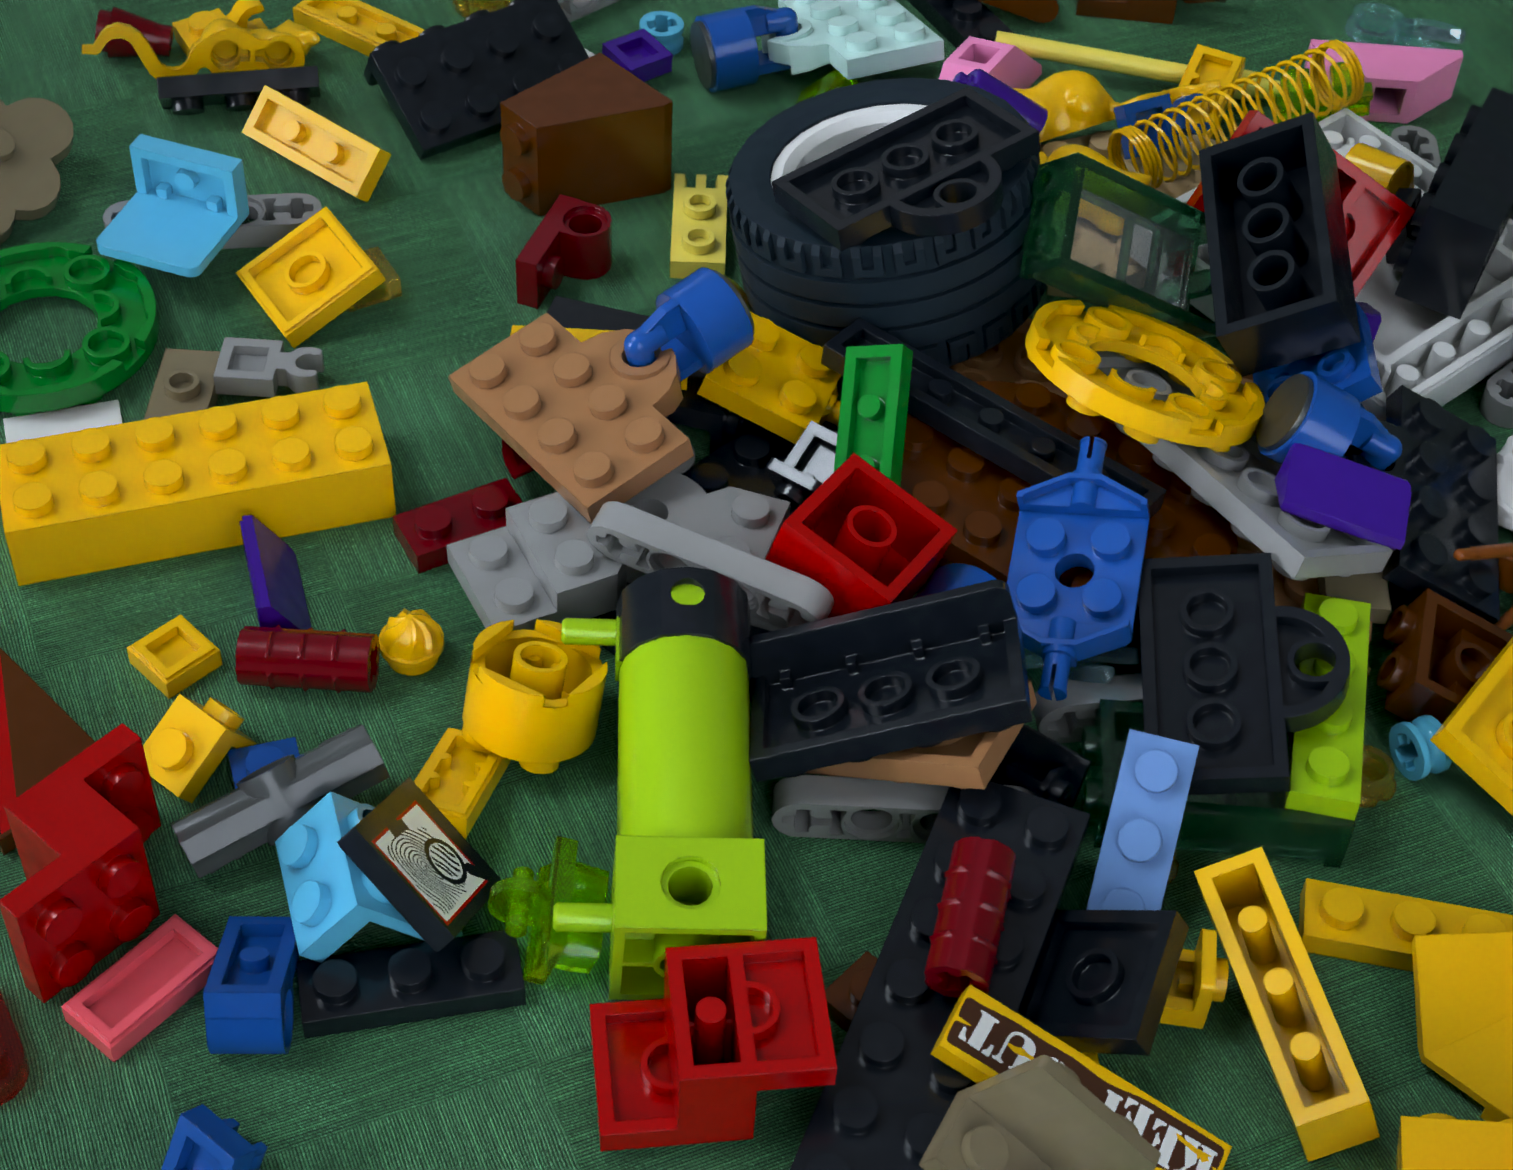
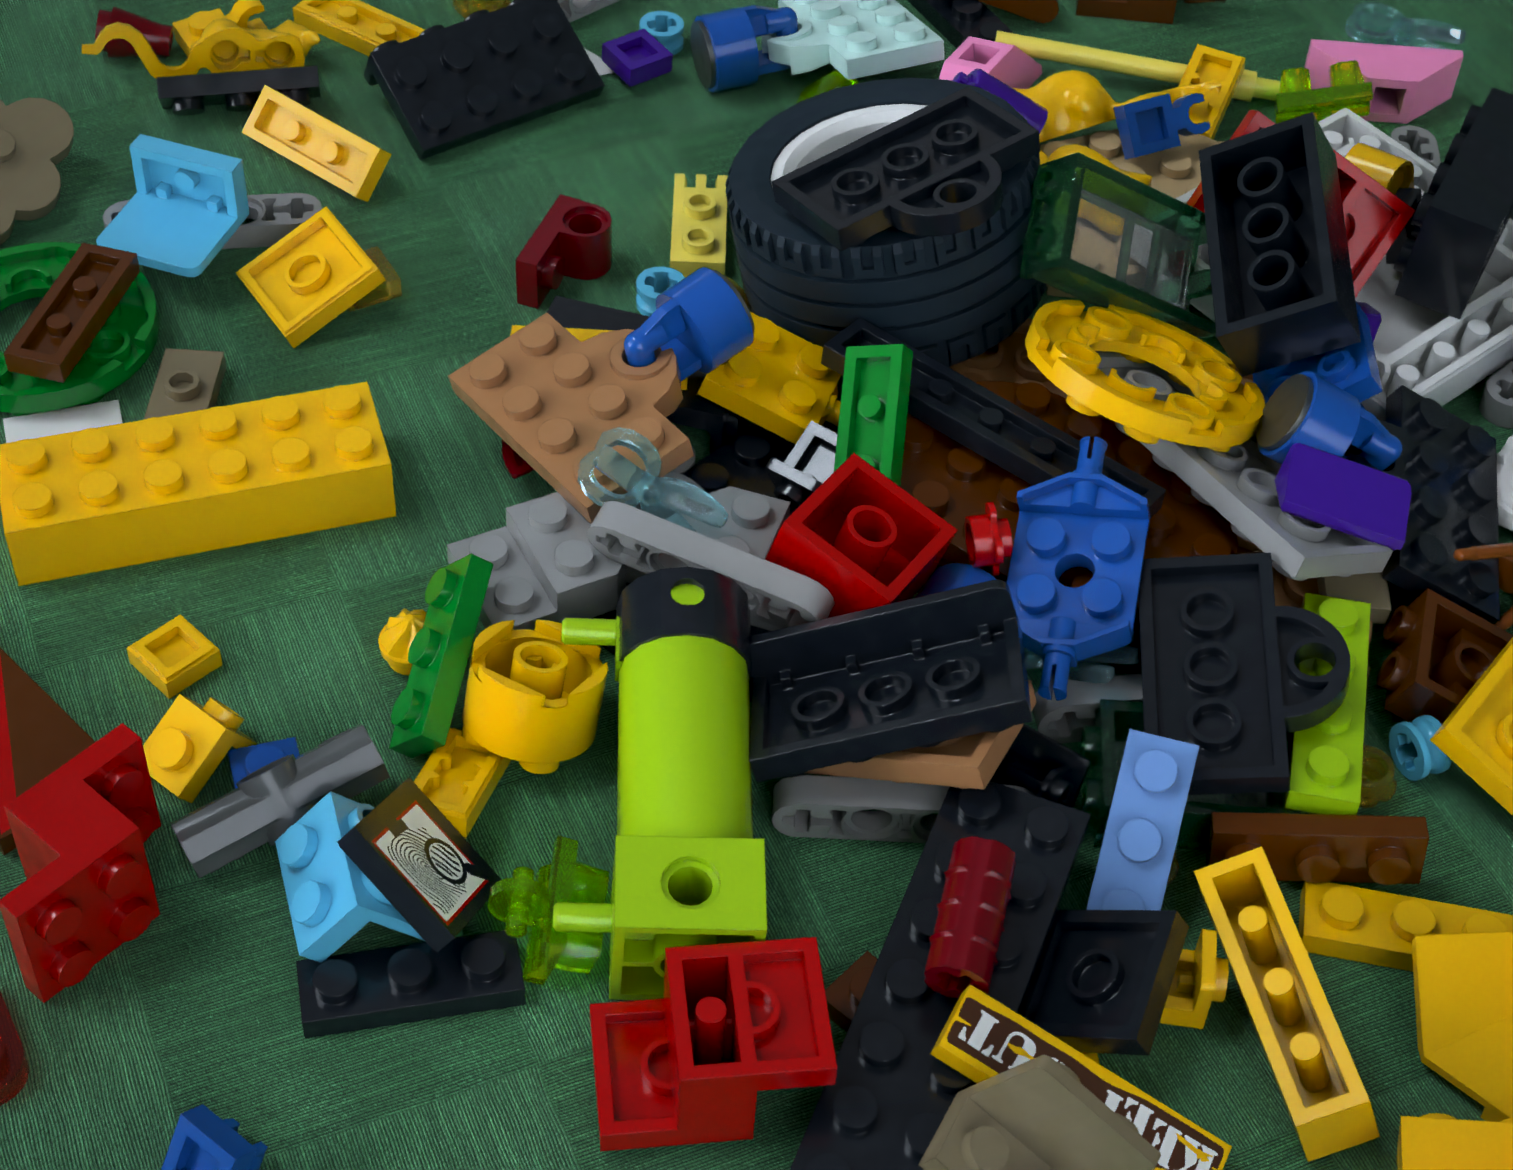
(72, 312): none -> reddish brown plate
(142, 988): coral tile -> none
(252, 987): blue plate -> none
(262, 365): light grey plate -> none
(273, 577): dark purple slope -> none
(307, 659): dark red axle -> none
(431, 527): dark red plate -> none
(440, 656): none -> green plate
(586, 137): reddish brown slope -> none
(651, 284): none -> medium azure bush
(656, 494): none -> clear light blue piece
(988, 539): none -> red plate
(1318, 82): yellow piece -> none
(1325, 845): none -> reddish brown plate

